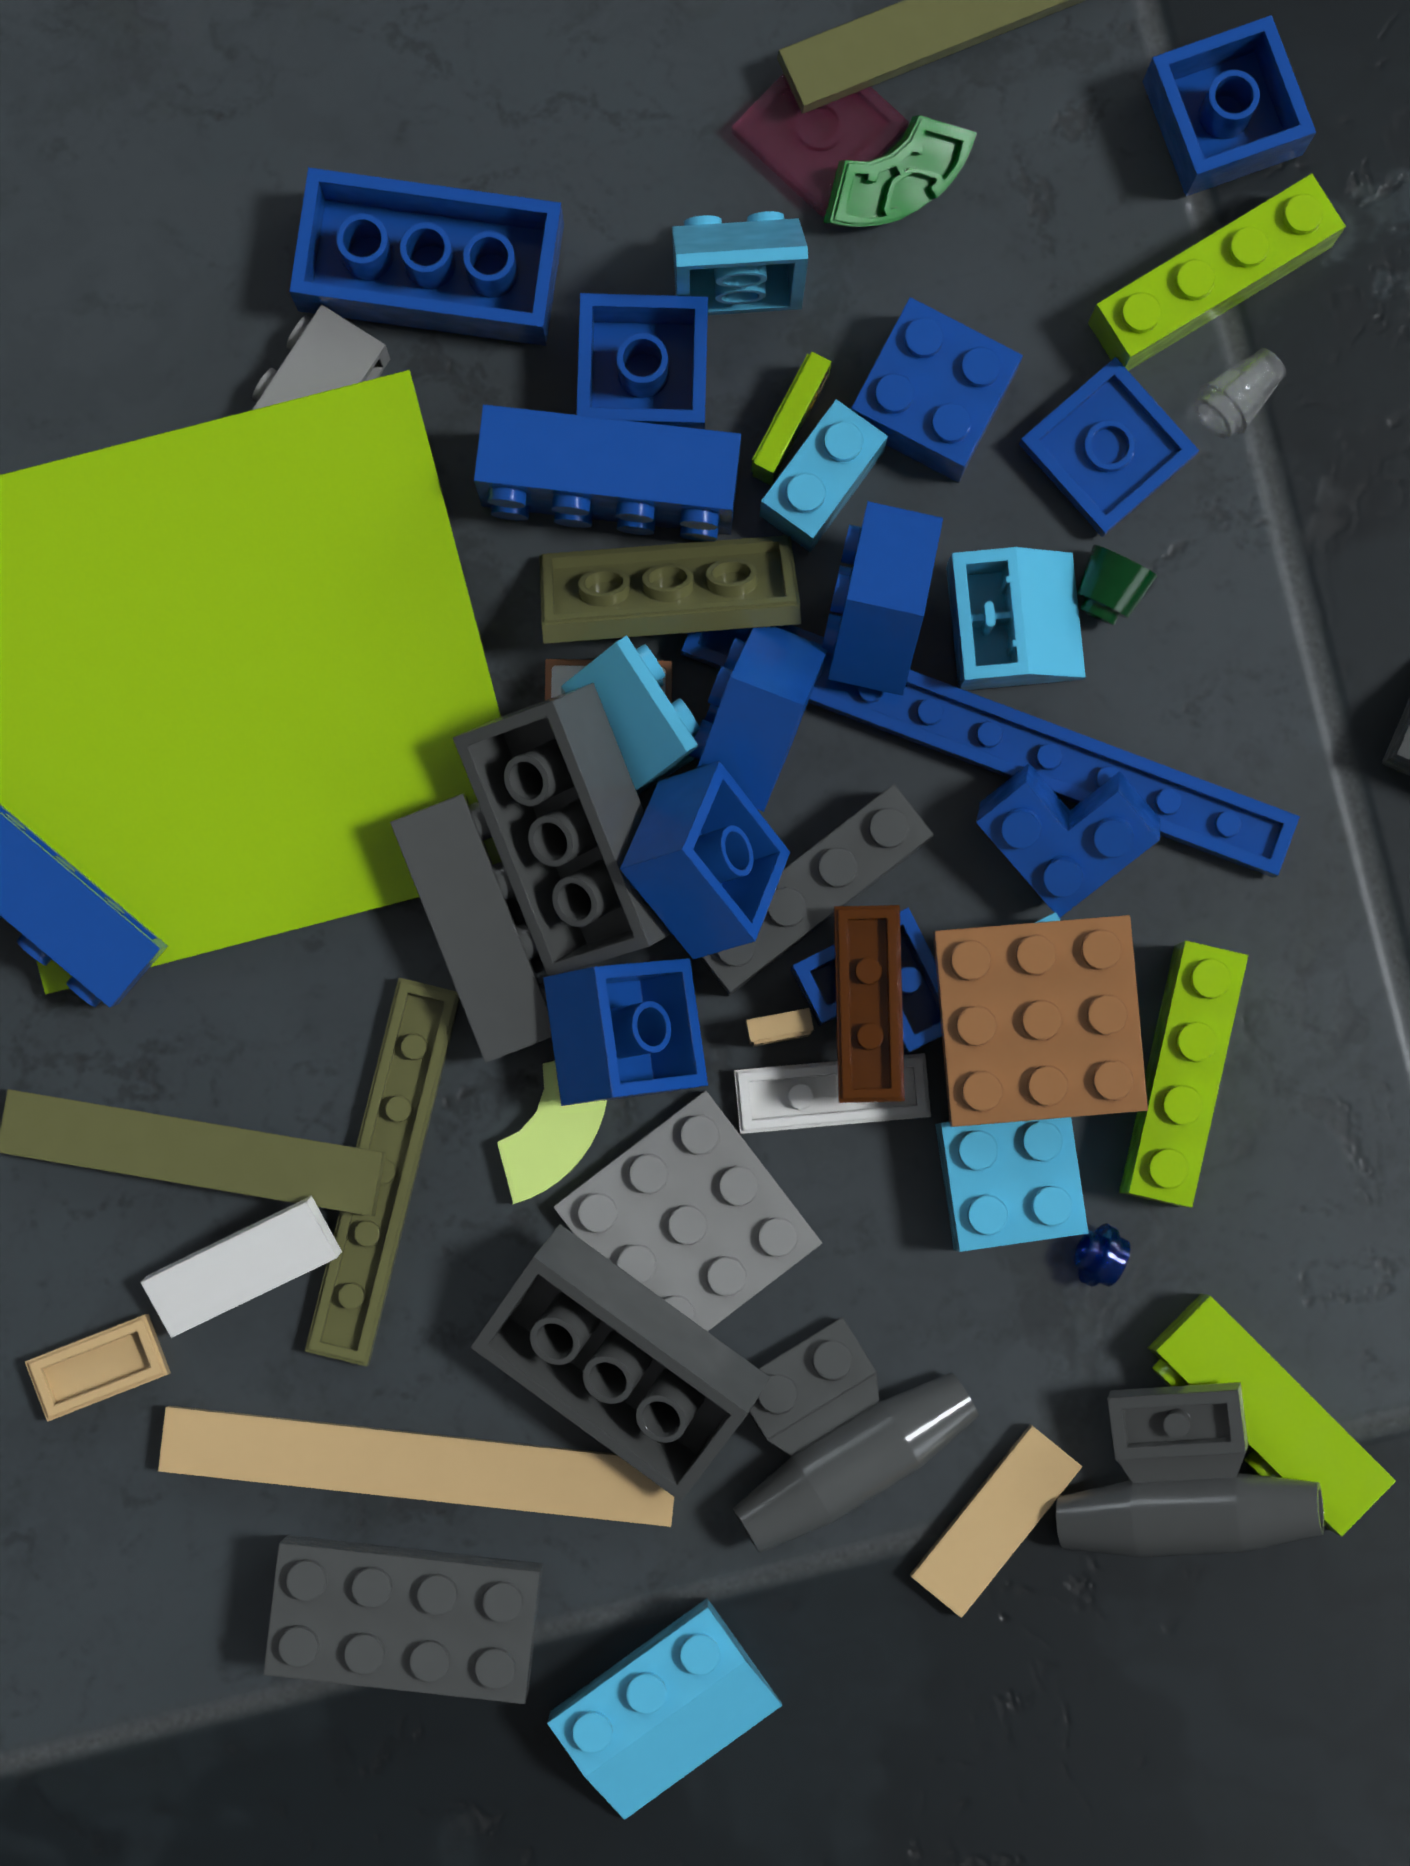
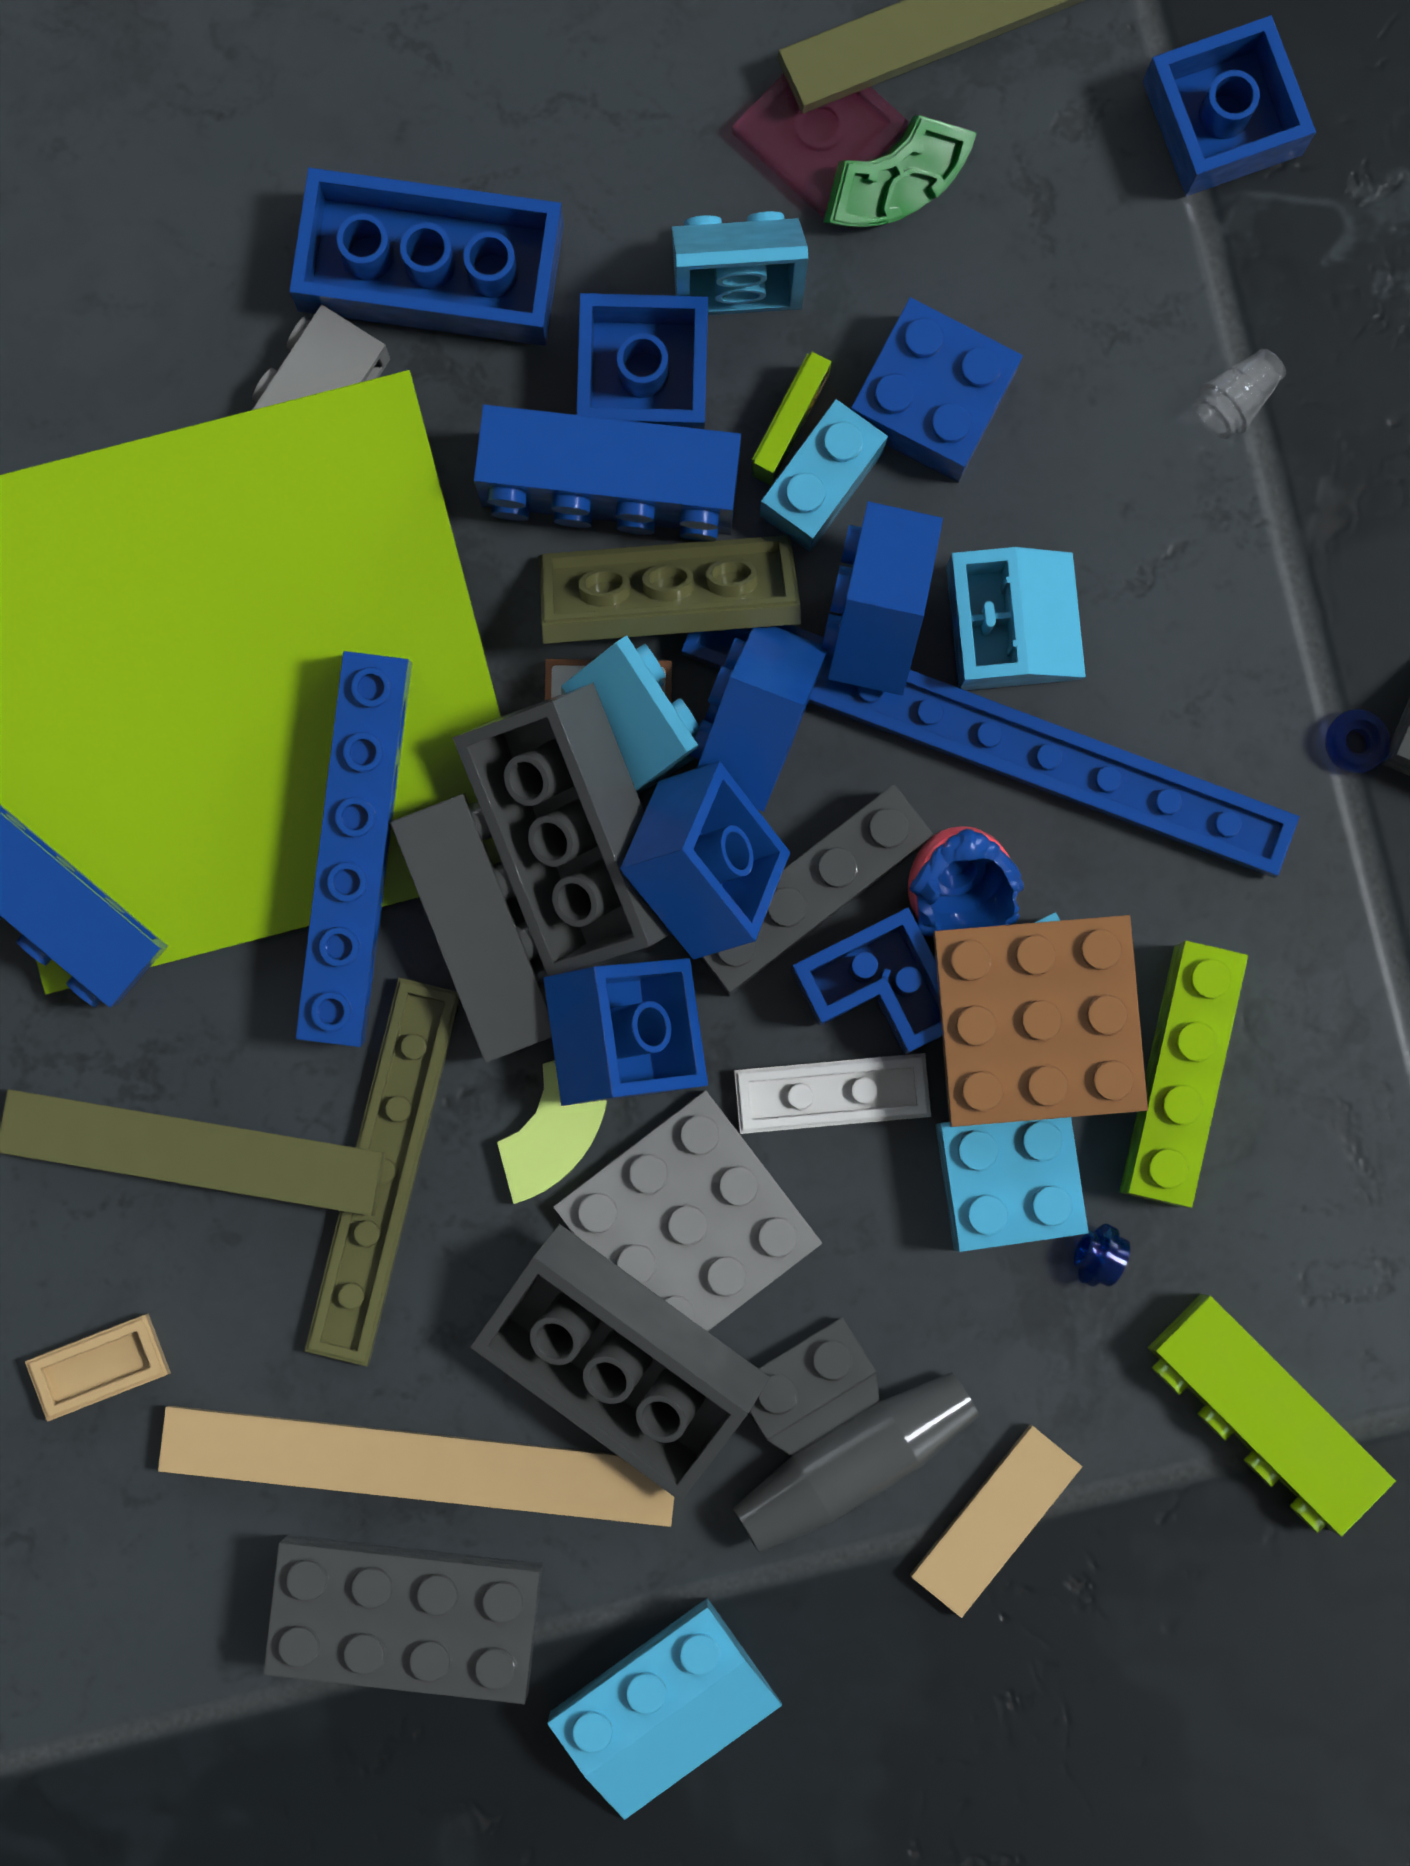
(241, 1266): white tile -> none
(353, 849): none -> blue brick
(779, 1027): tan tile -> none
(869, 1004): reddish brown tile -> none
(963, 882): none -> blue hair
(1067, 850): blue brick -> none
(1108, 447): blue plate -> none
(1113, 585): dark green hat -> none
(1185, 1482): dark grey plate -> none
(1217, 273): lime brick -> none
(1370, 727): none -> clear blue plate

